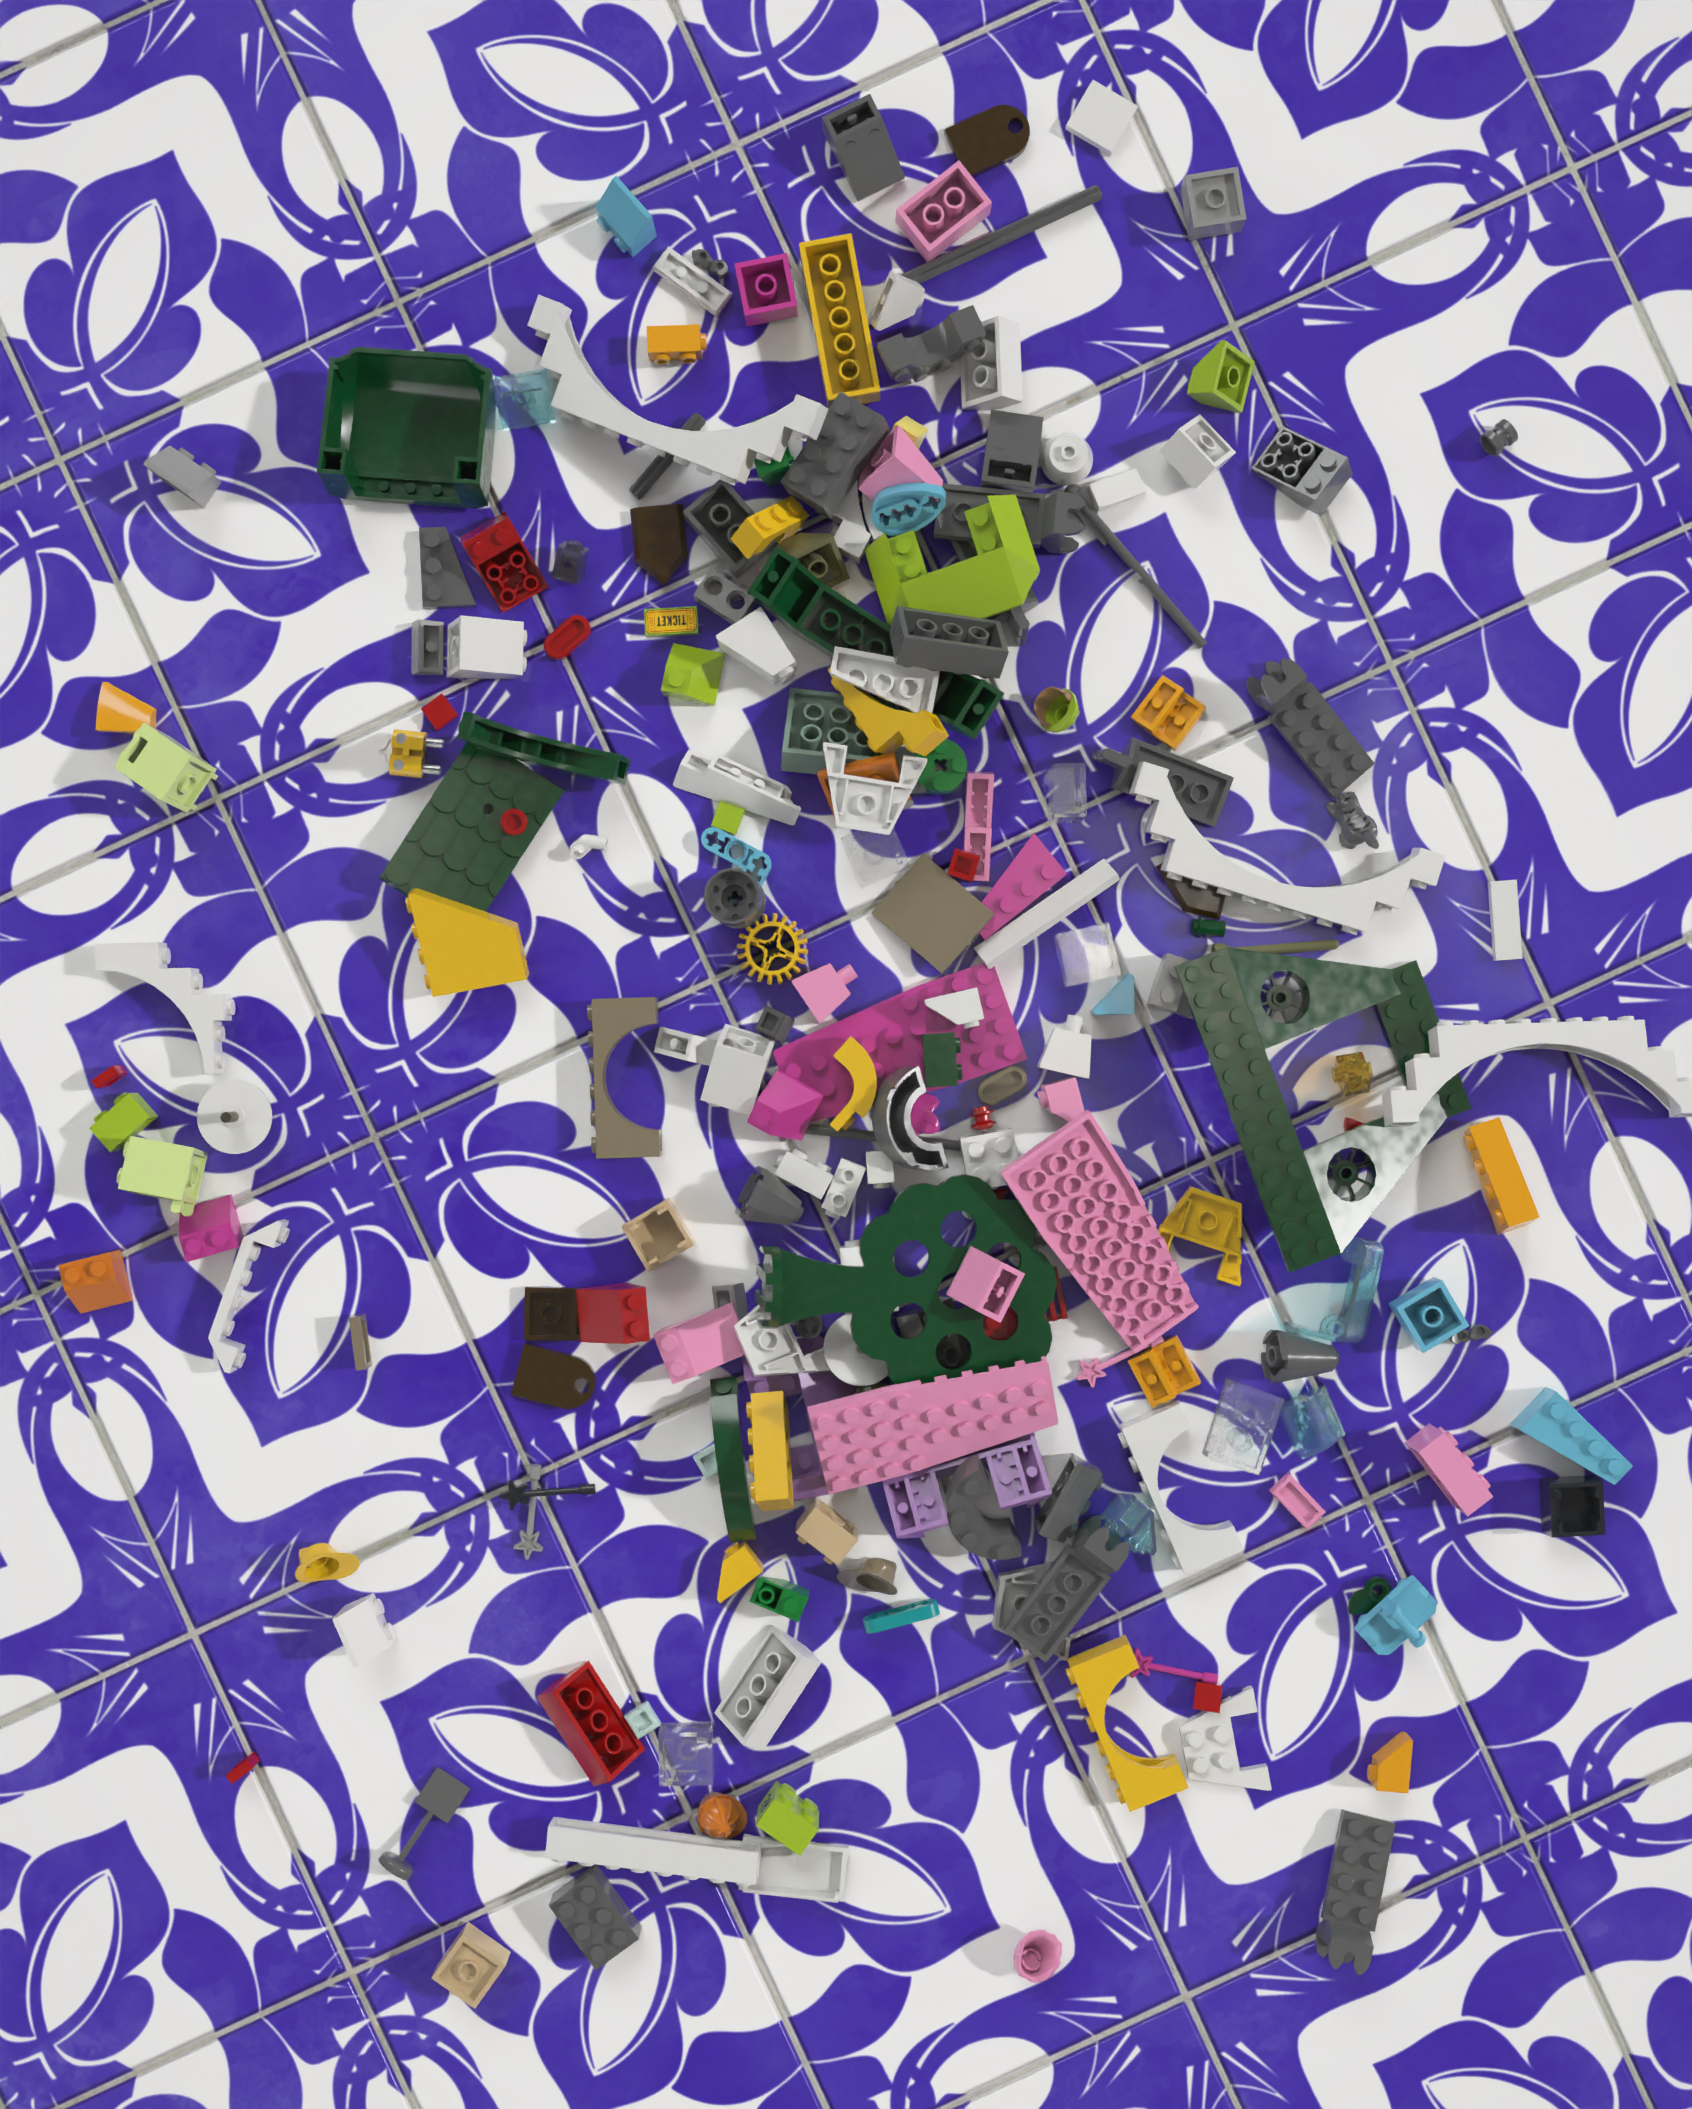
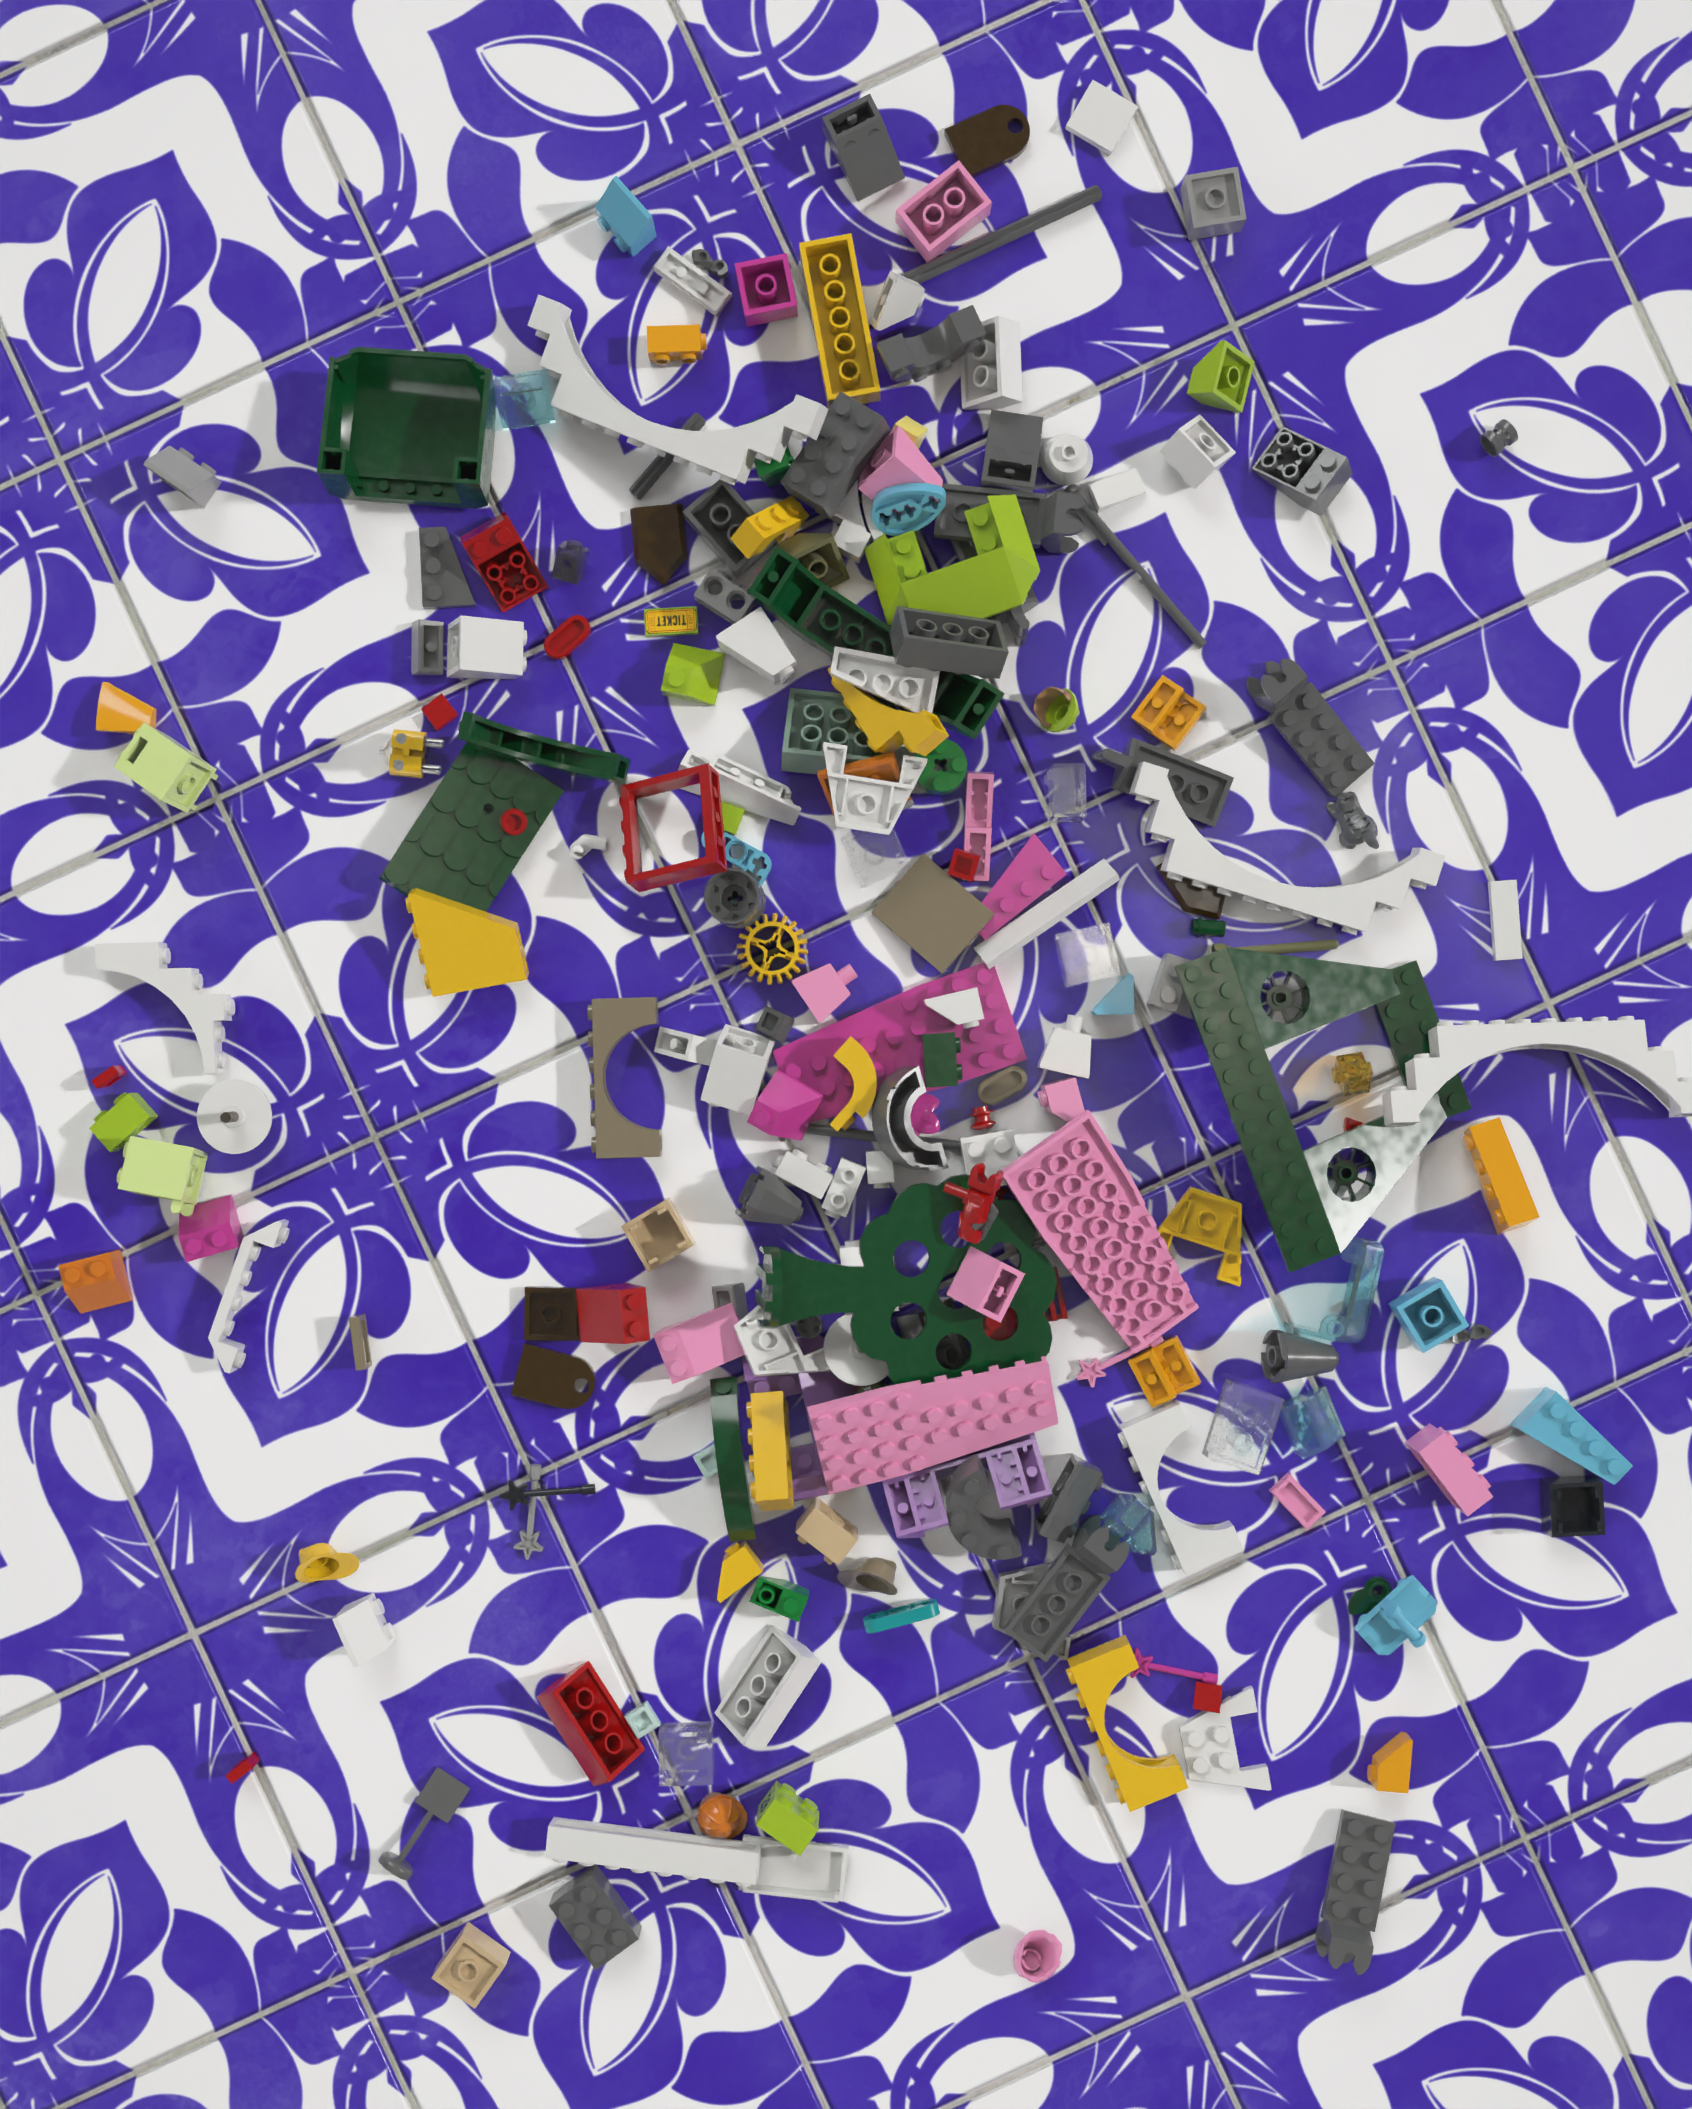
(713, 827): none -> red window
(979, 1208): none -> red piece

